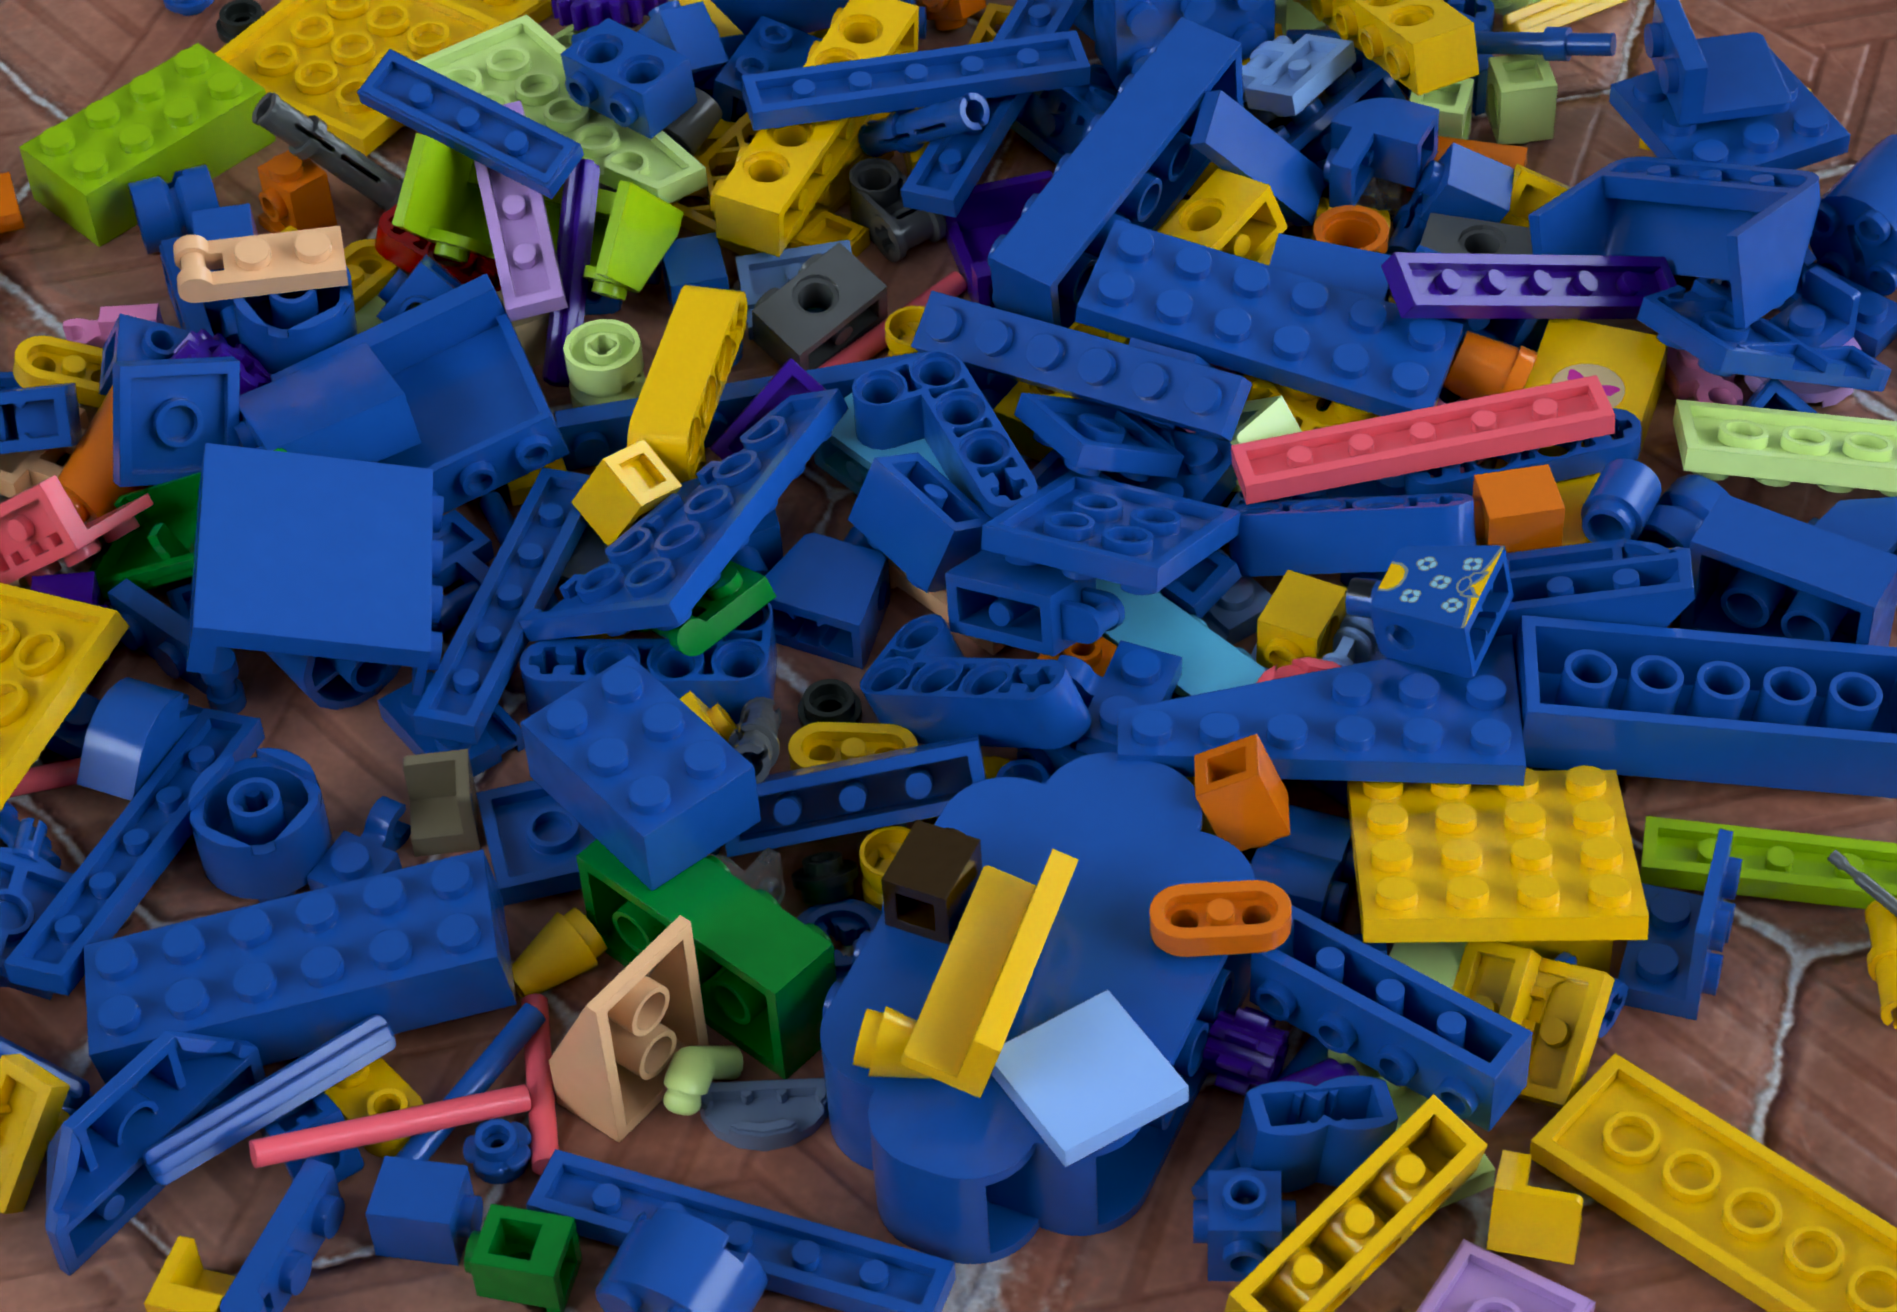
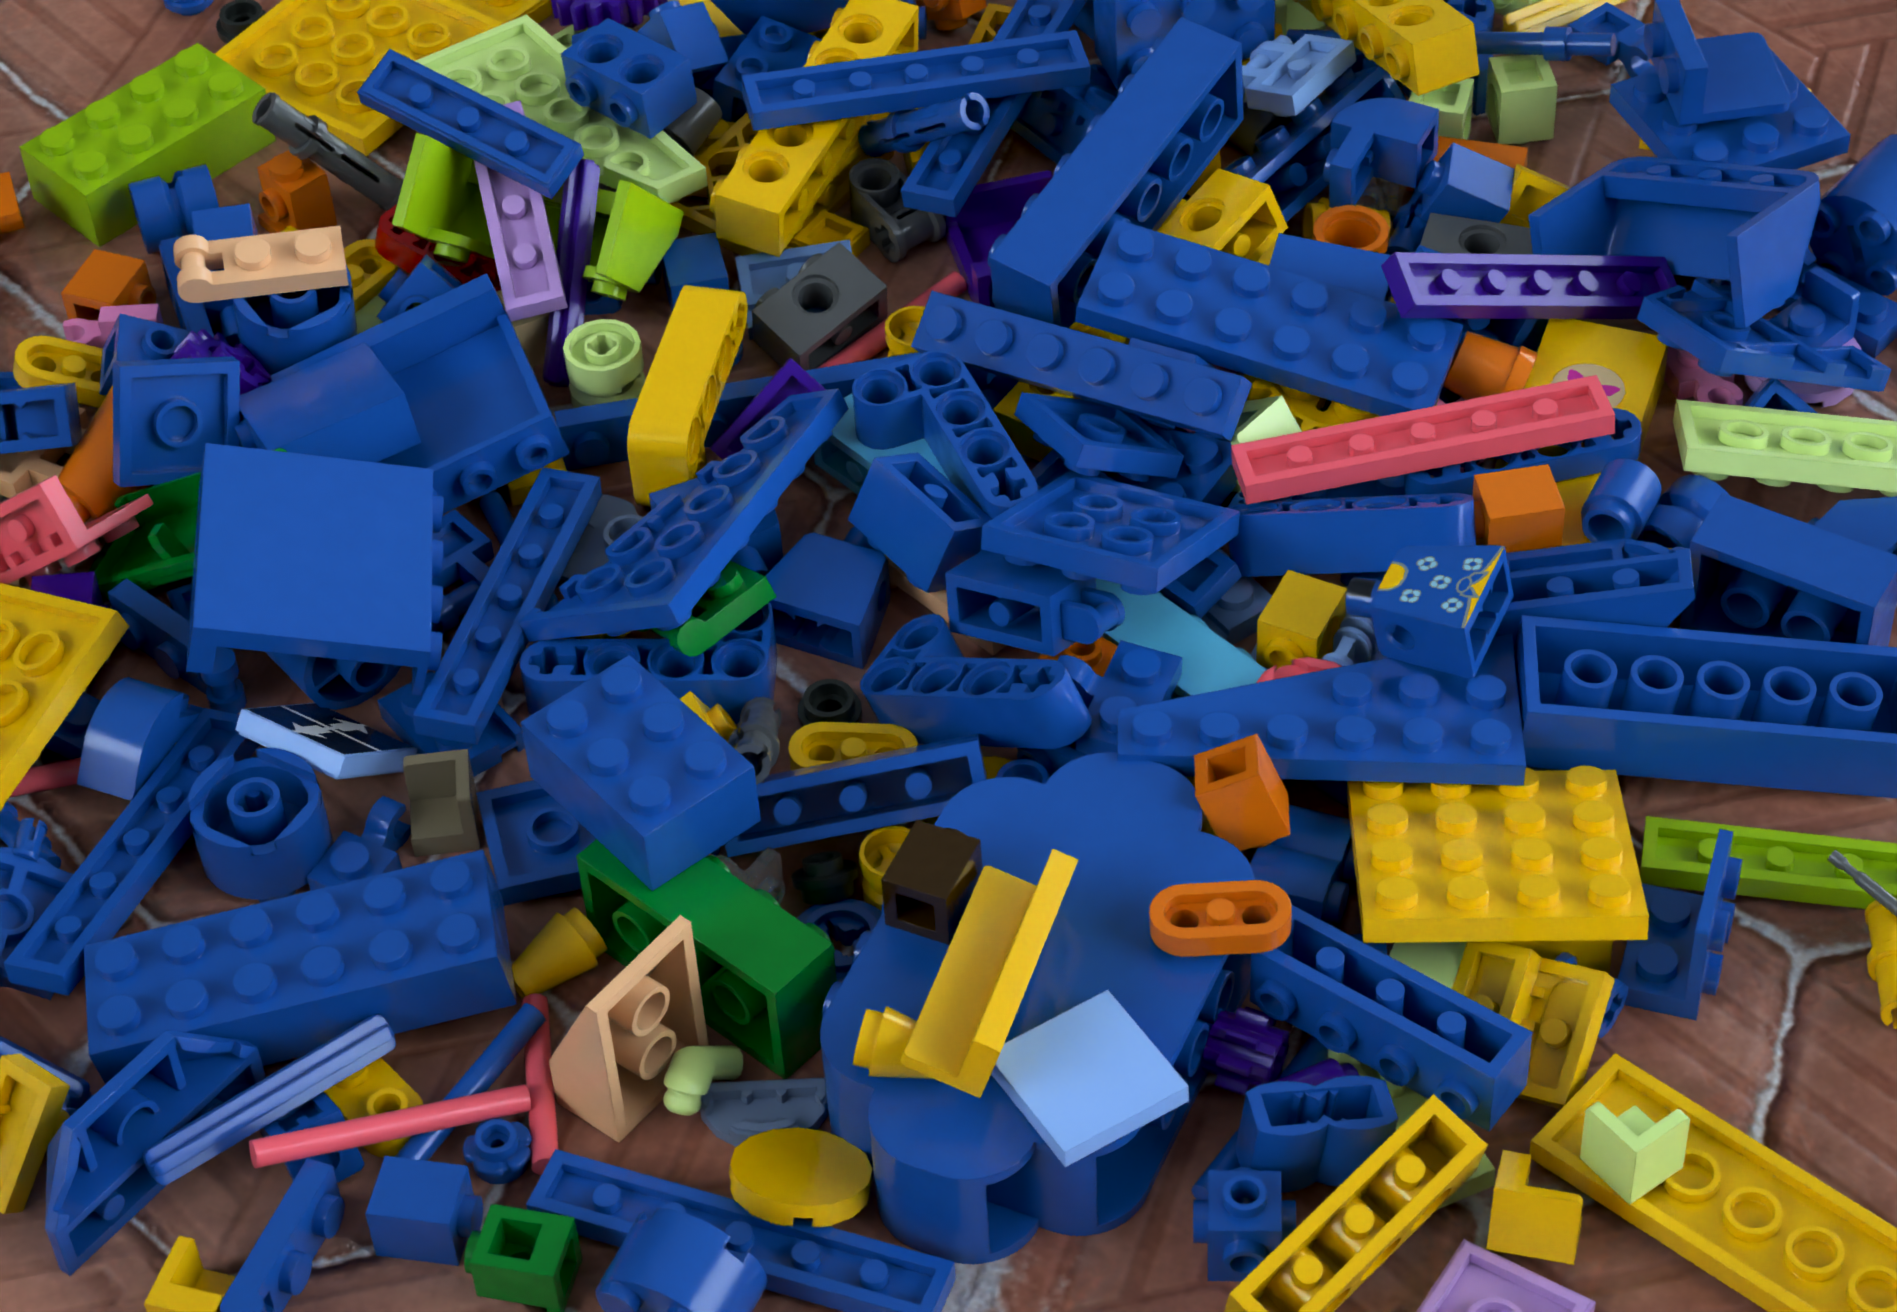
(107, 281): none -> orange brick
(325, 740): none -> tile
(624, 489): yellow panel -> none
(800, 1176): none -> yellow tile
(1251, 149): blue tile -> none
(1629, 37): none -> blue plate
(1632, 1149): none -> yellowish green panel

